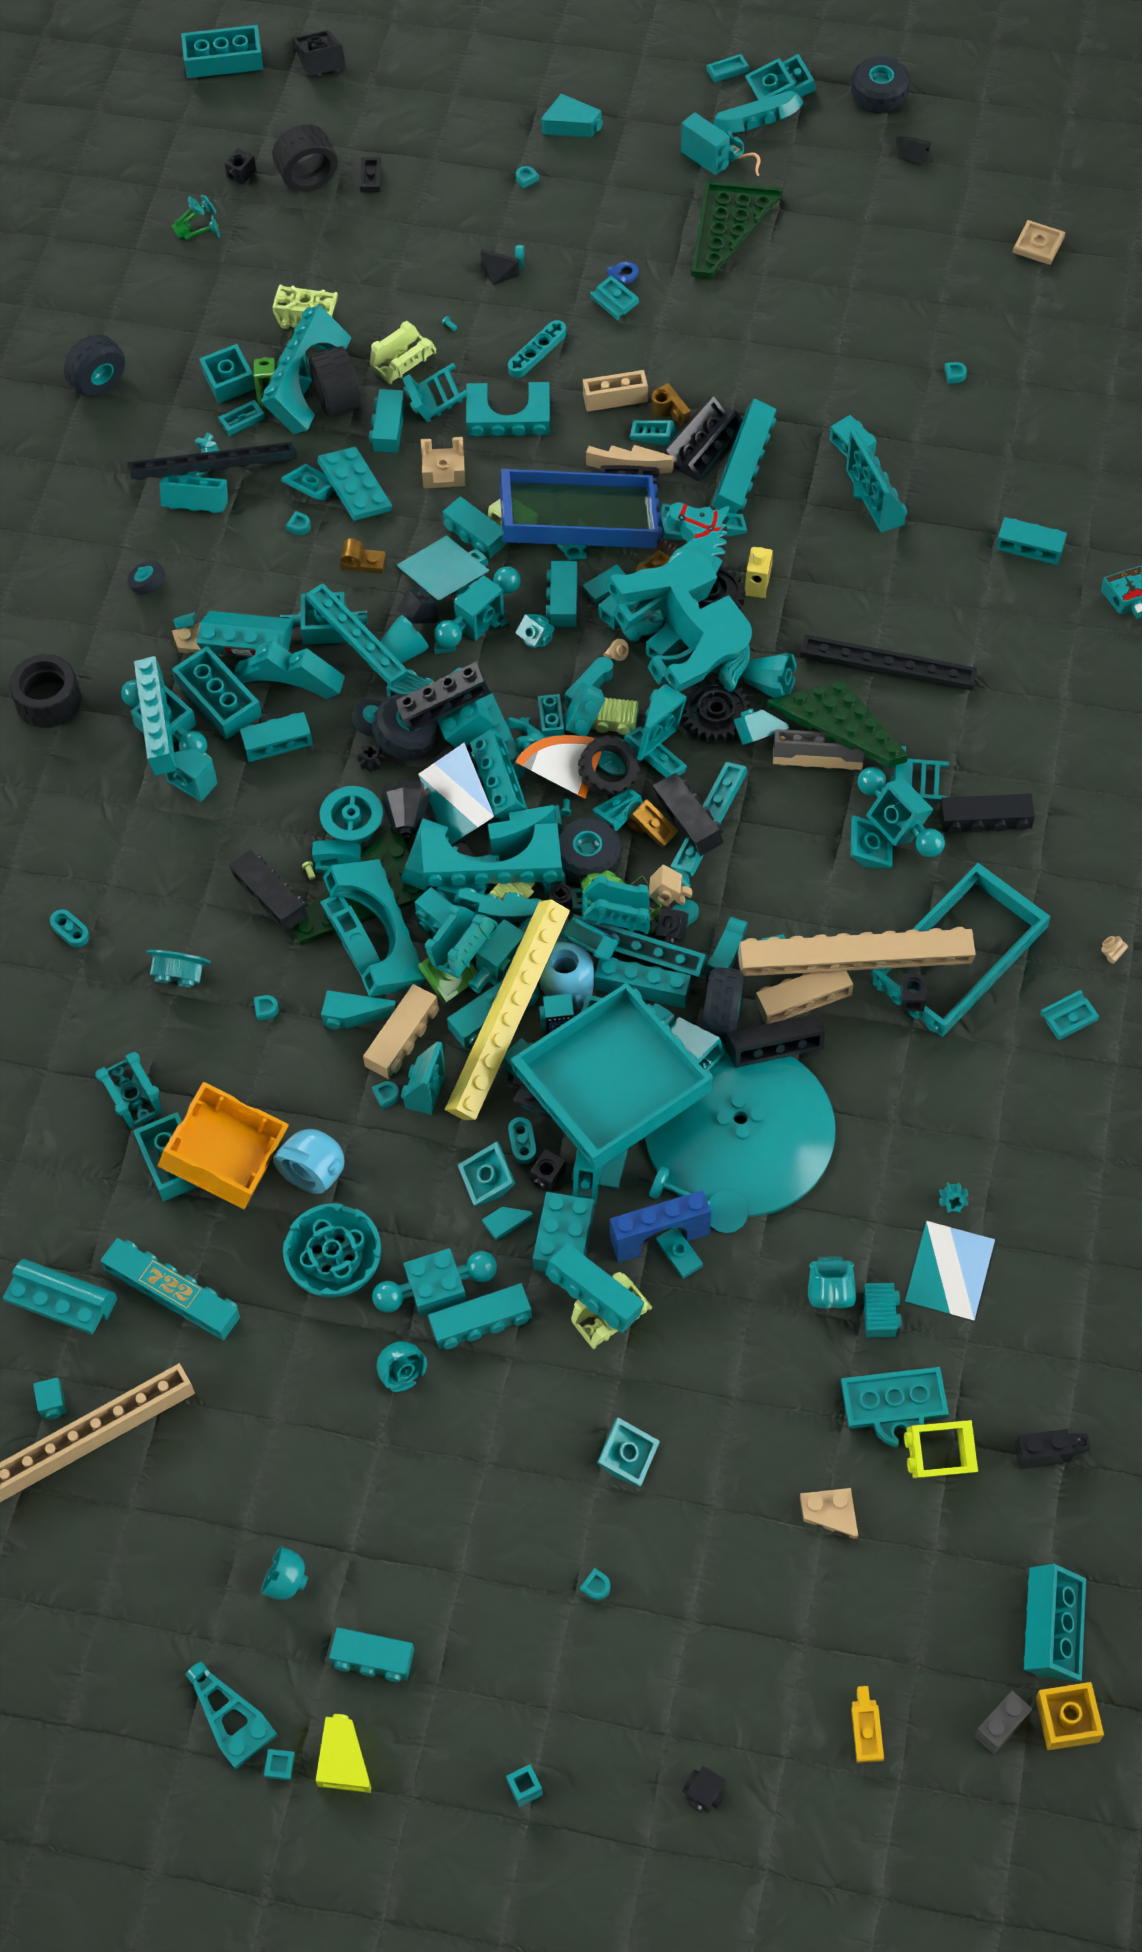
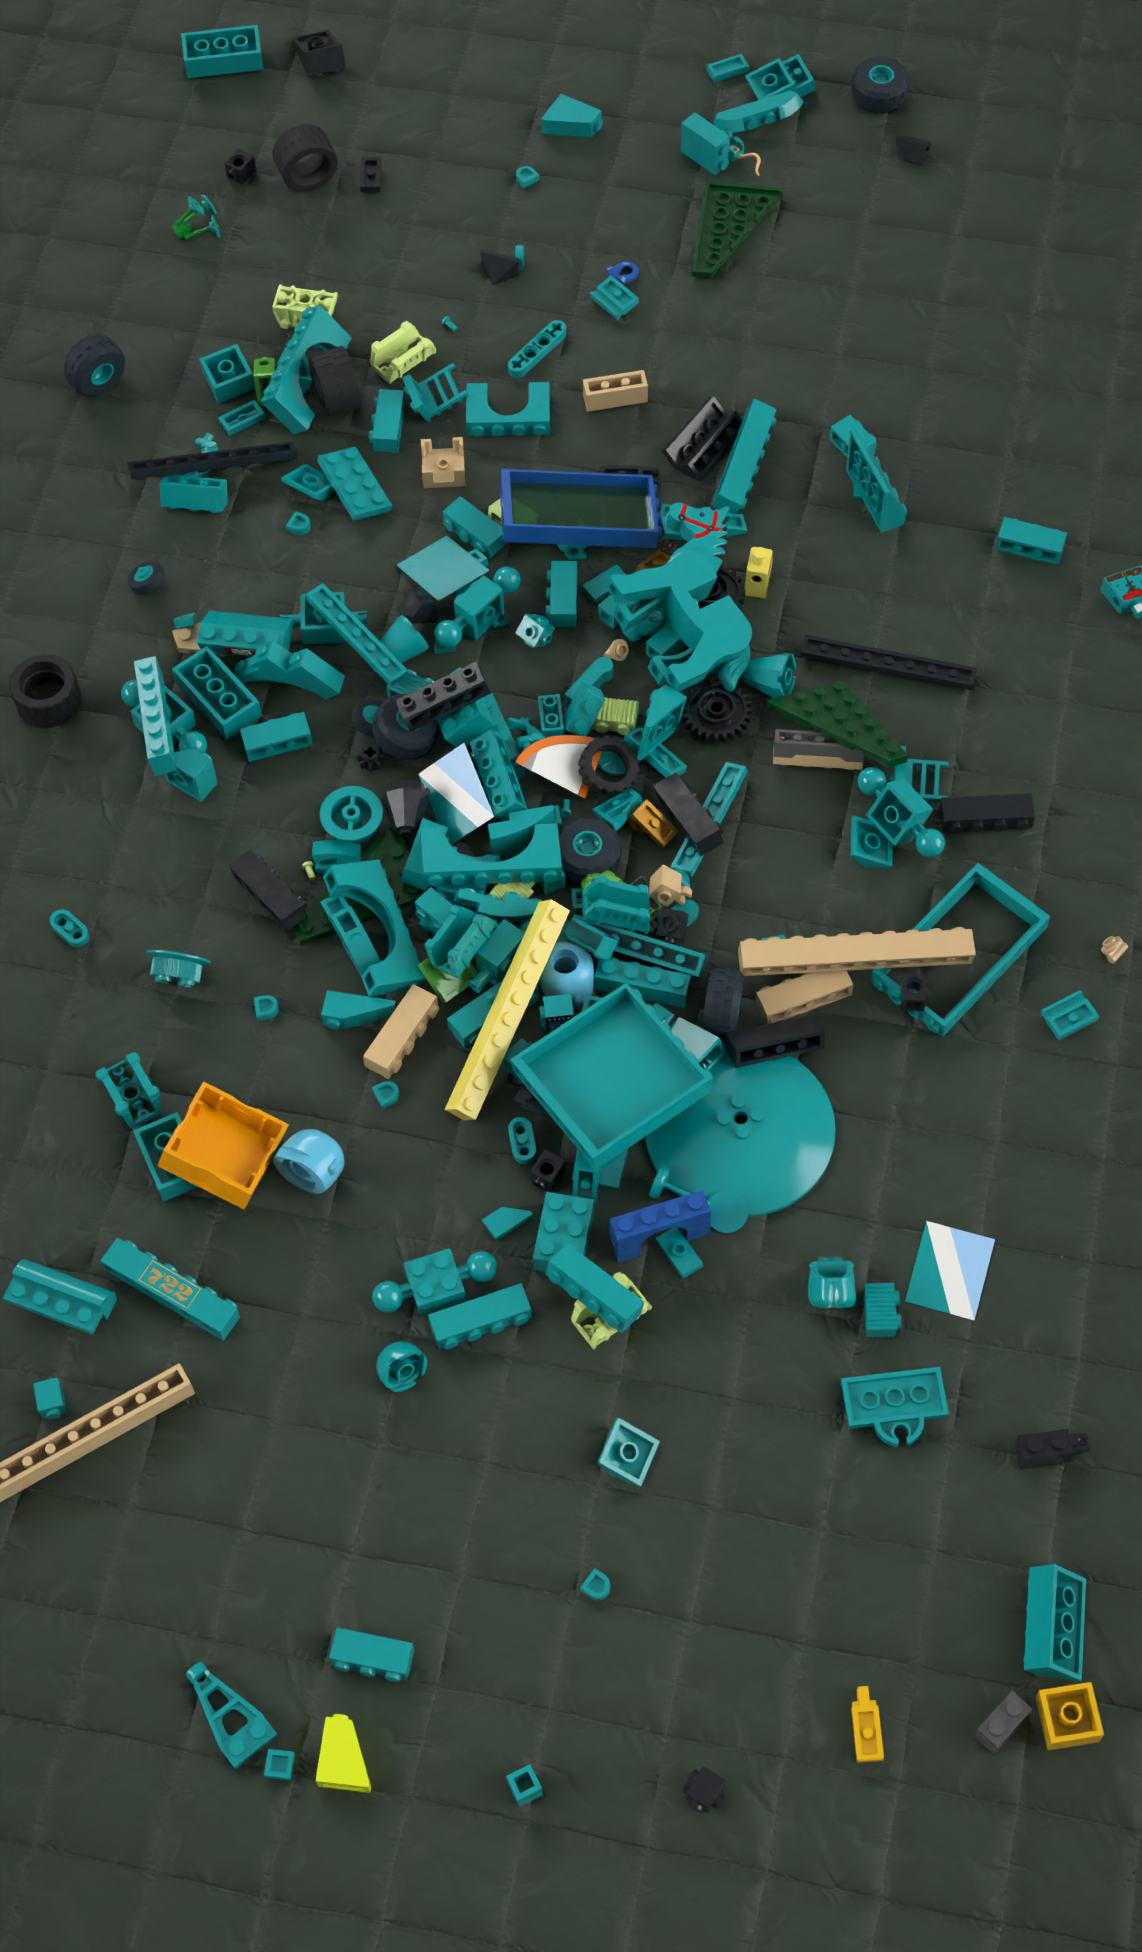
(285, 1575): teal cylinder -> none
(320, 1228): teal brick -> none
(356, 558): pearl gold plate -> none
(425, 1080): teal slope -> none
(487, 1175): teal slope -> none
(564, 893): black wheel -> none
(637, 457): tan slope -> none
(653, 437): teal slope -> none
(666, 402): pearl gold plate -> none
(727, 948): teal leg -> none
(757, 725): slope -> none
(831, 1510): tan wing -> none
(953, 1197): teal gear -> none
(955, 372): teal tile -> none
(965, 1443): neon yellow window -> none
(1039, 242): tan plate -> none

